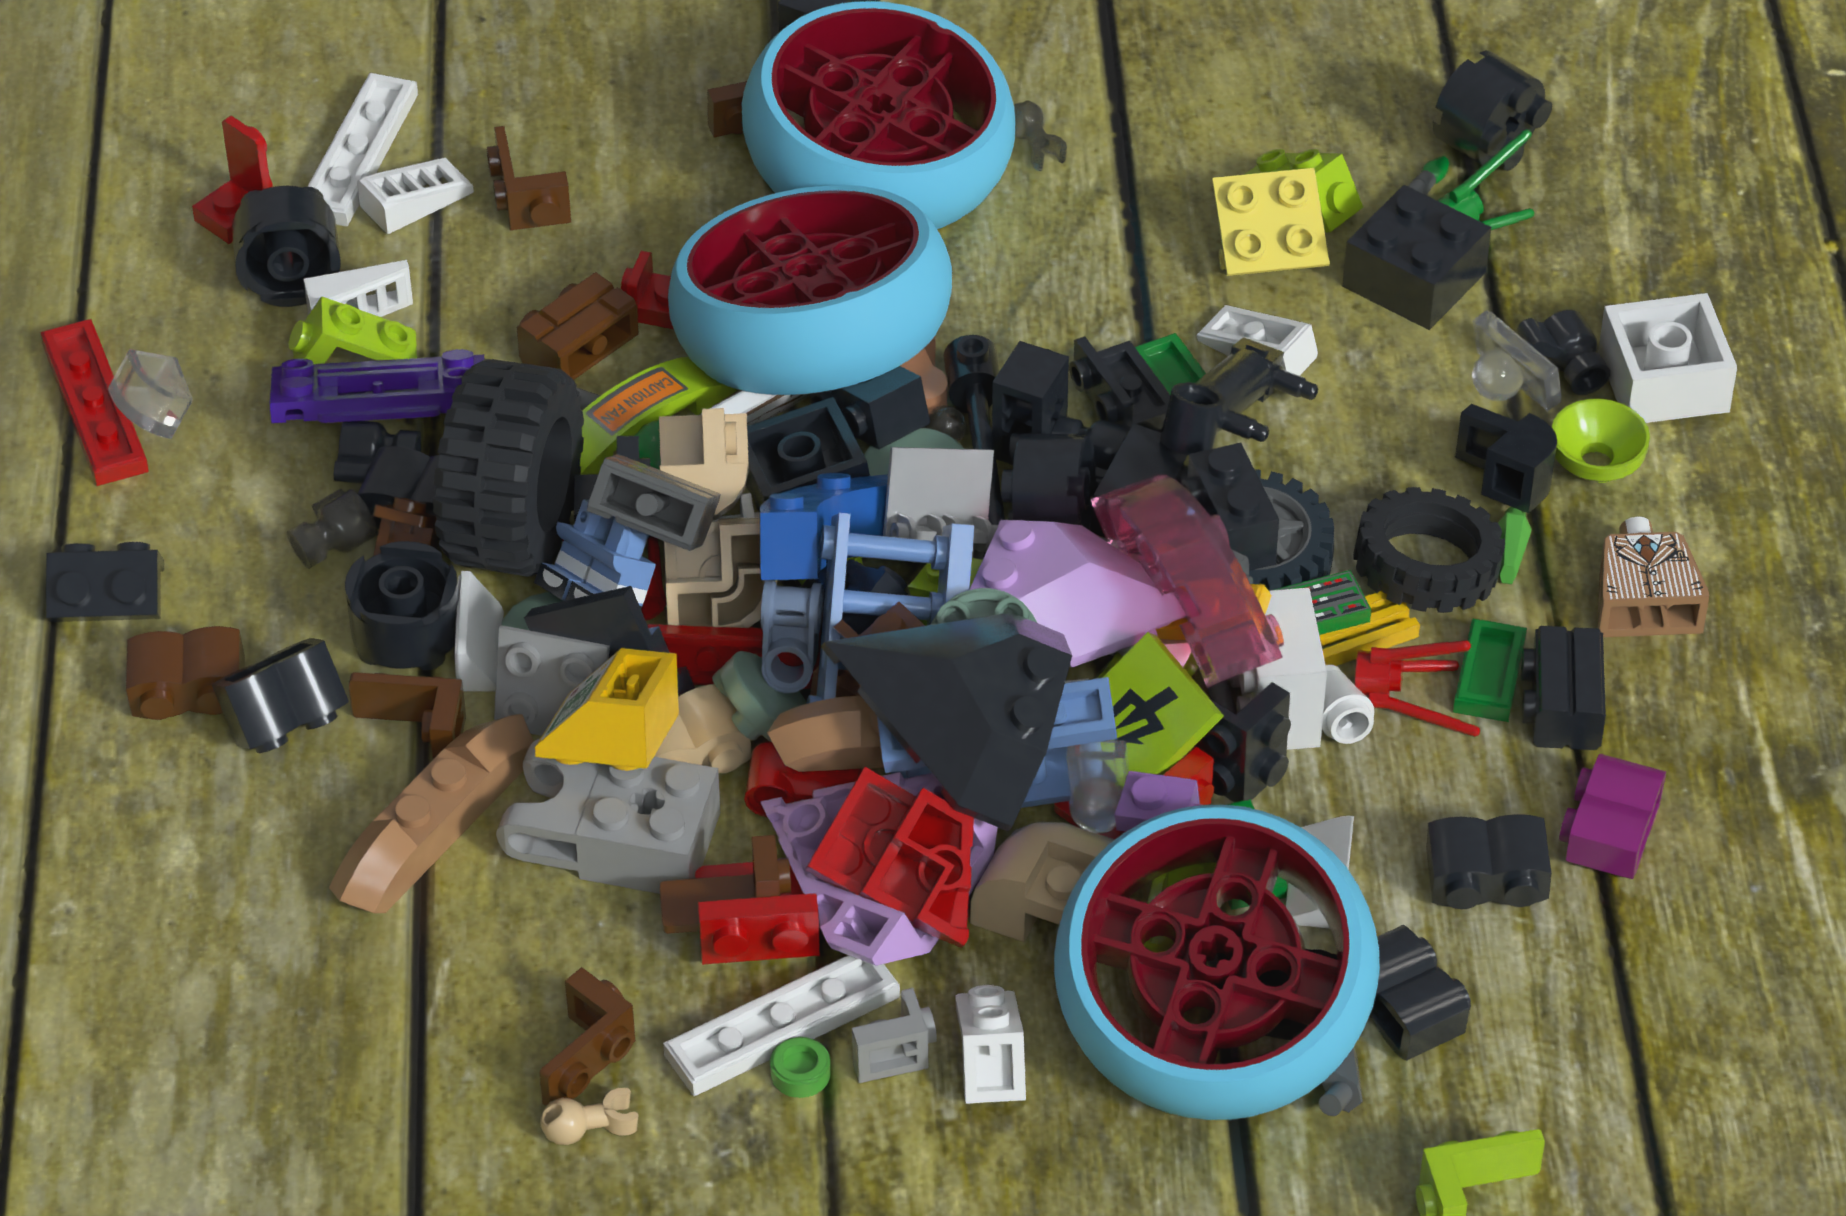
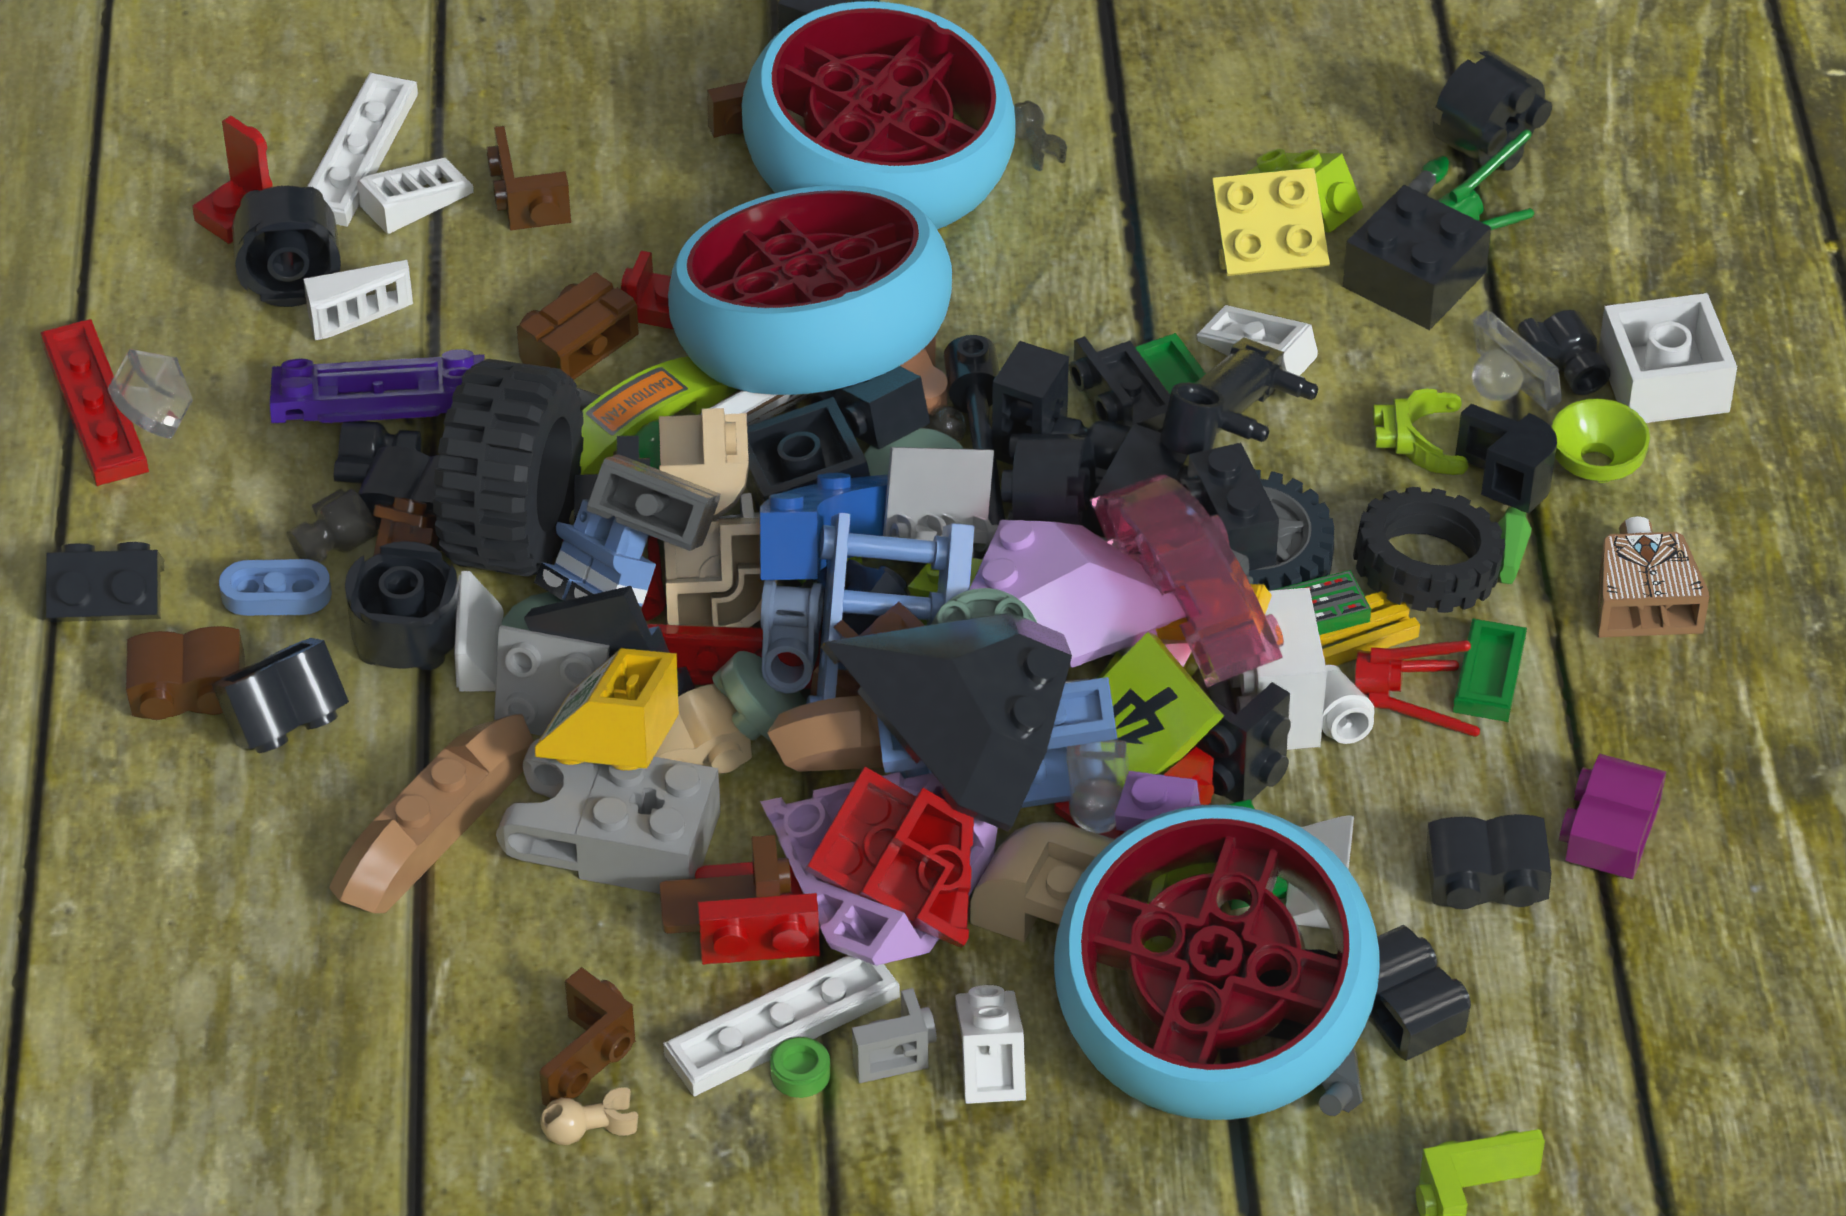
(275, 587): none -> medium blue plate
(346, 327): lime bracket -> none
(428, 700): reddish brown bracket -> none
(773, 779): red piece -> none
(1396, 429): none -> lime helmet
(1566, 687): black brick -> none

